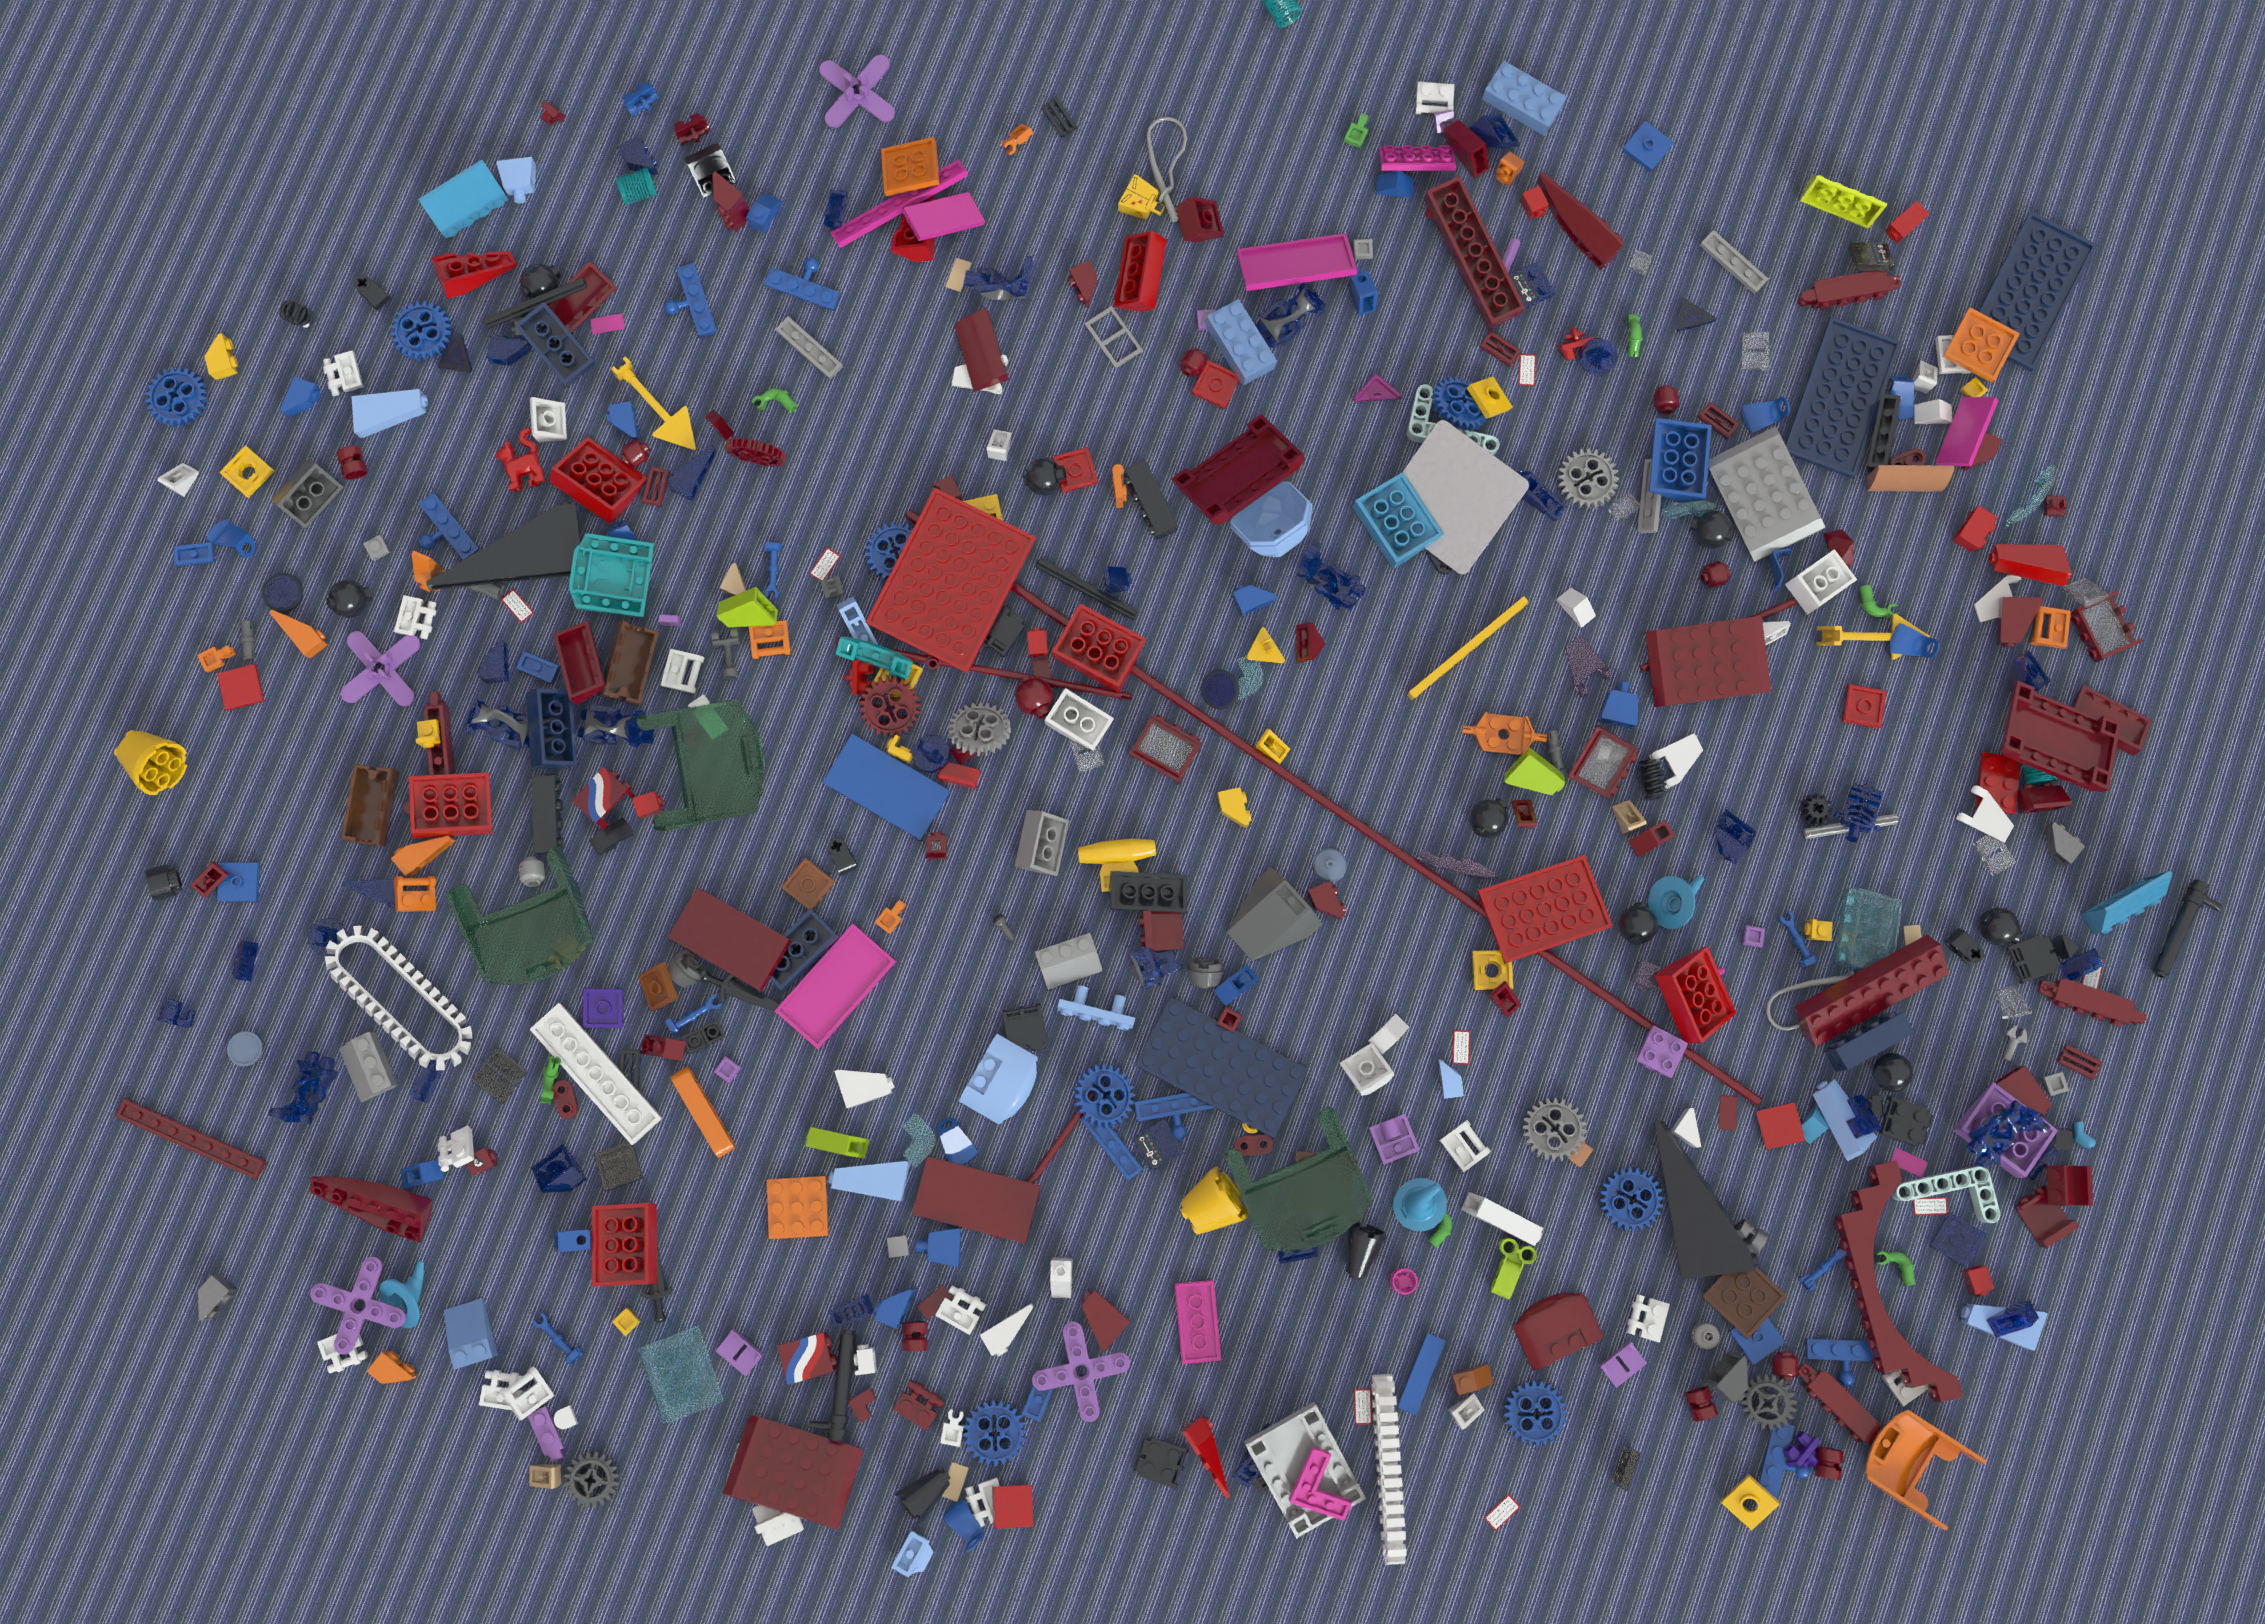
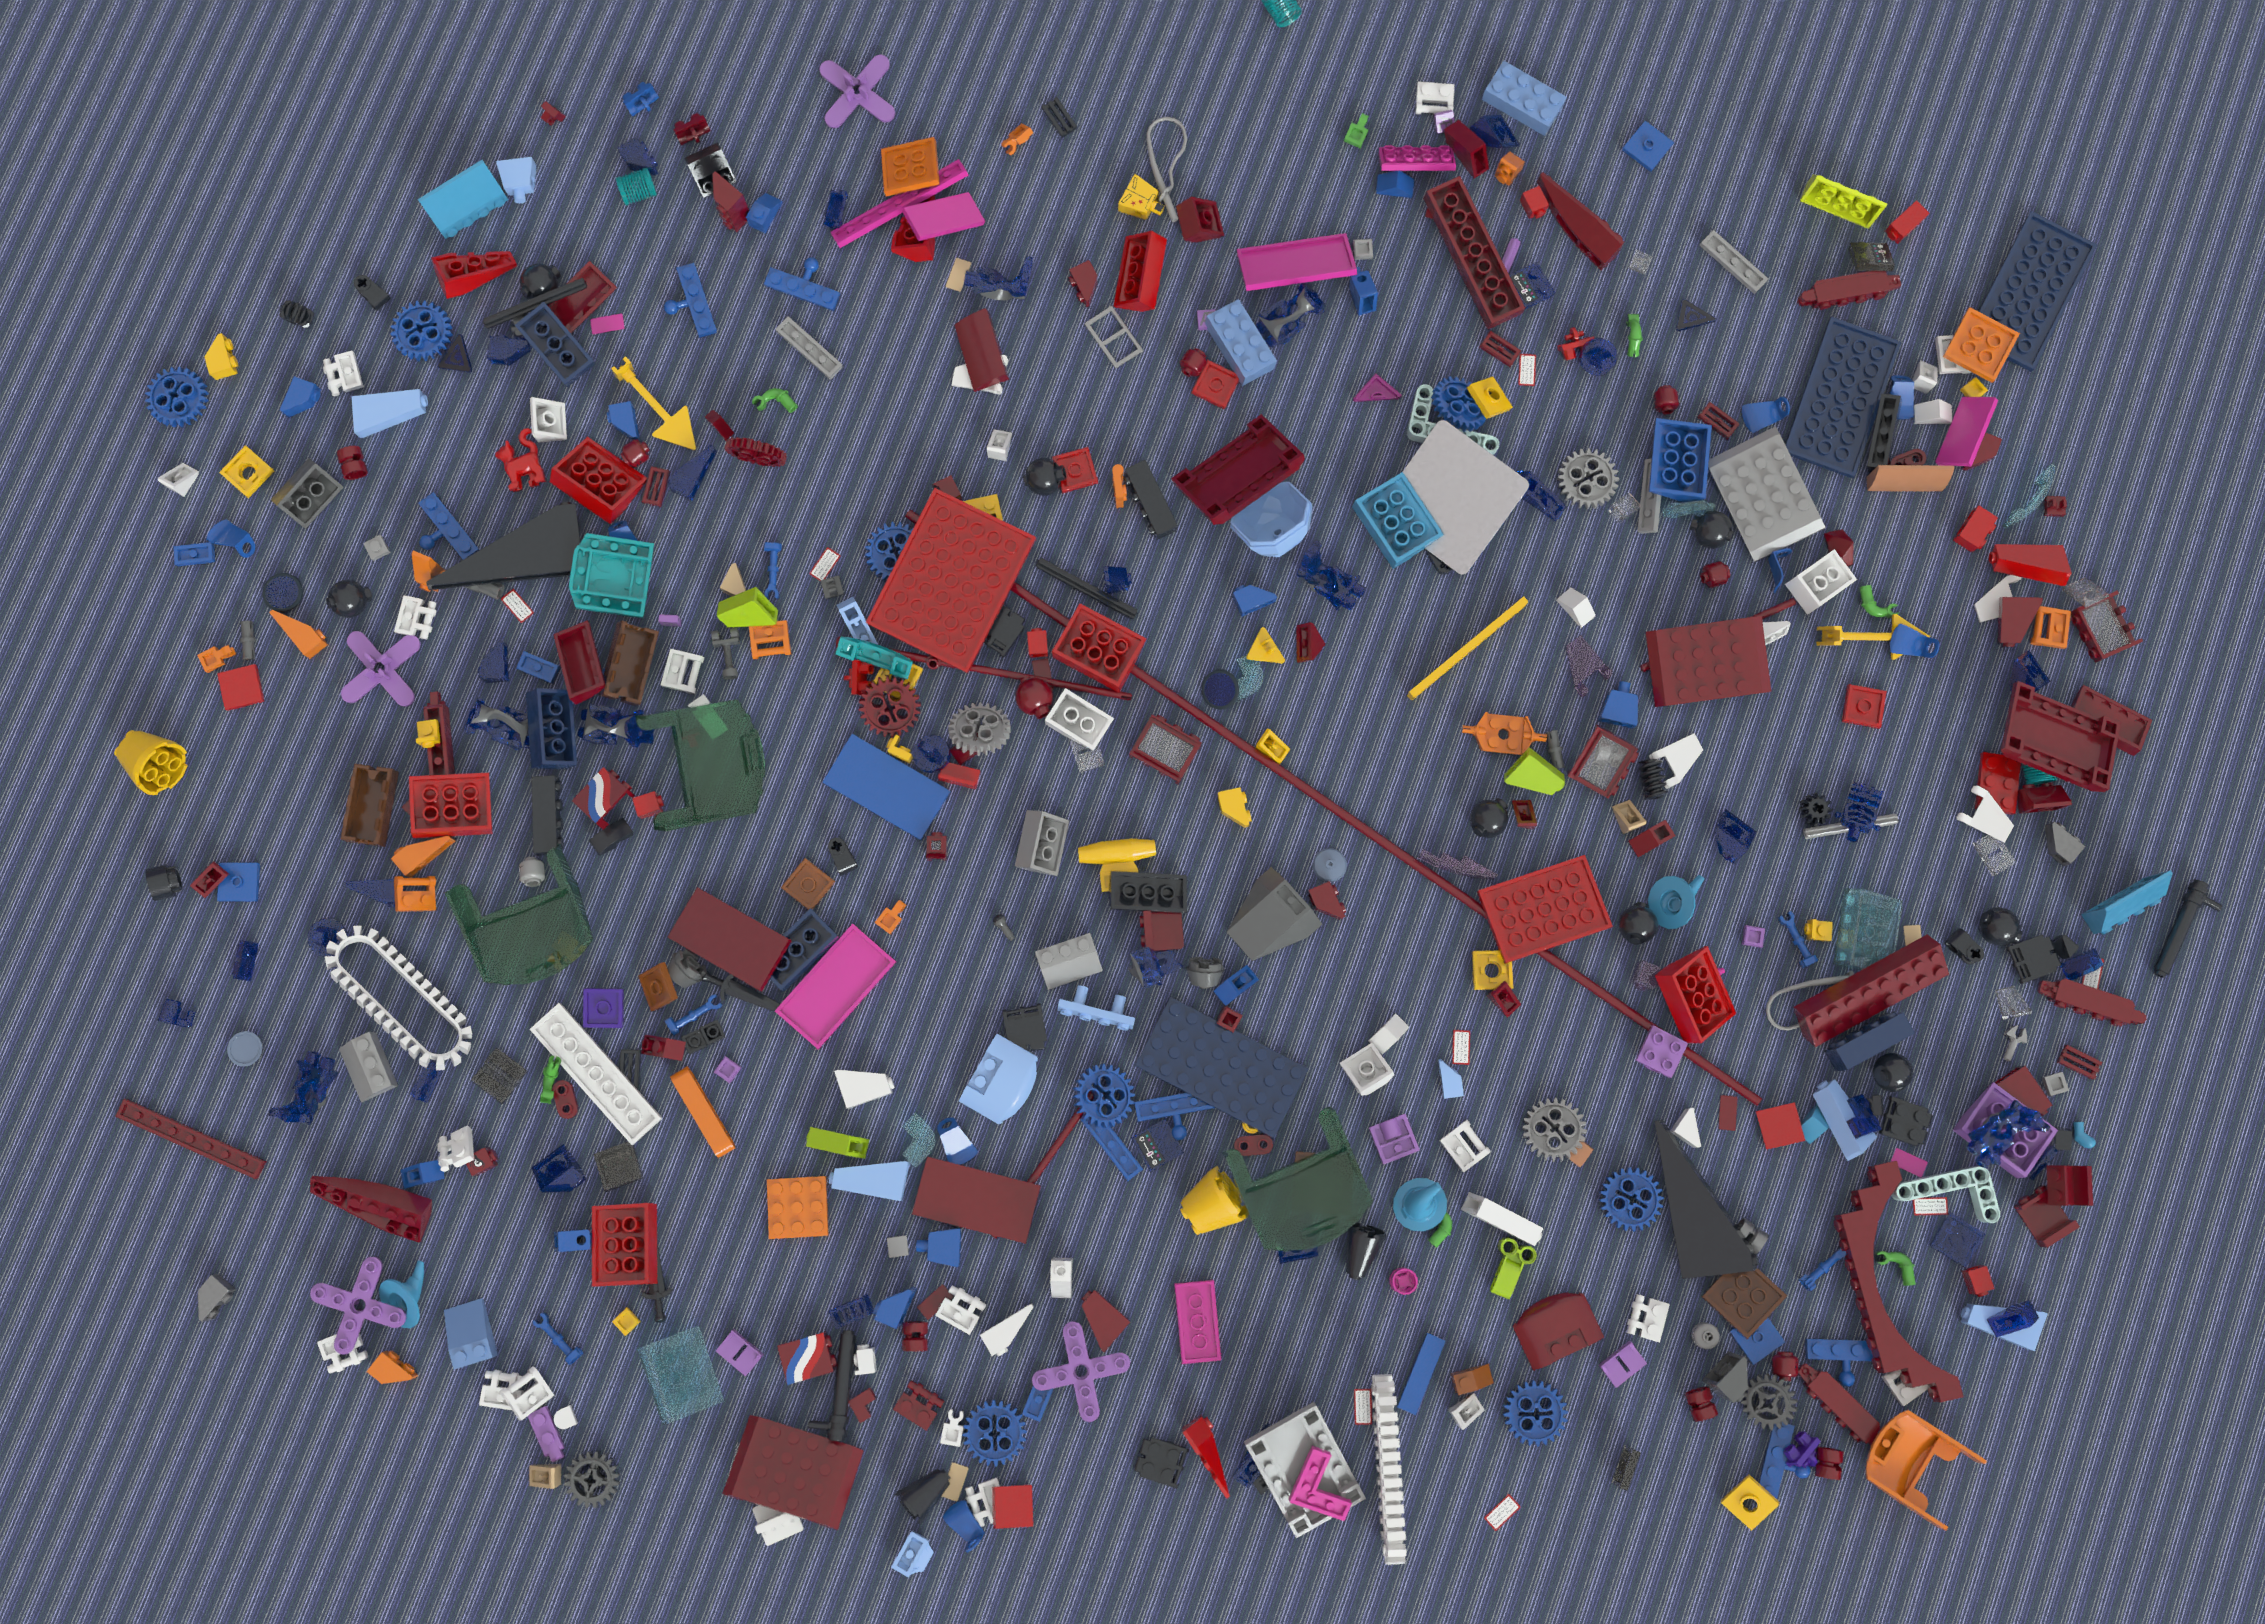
(1755, 360): clear piece -> none

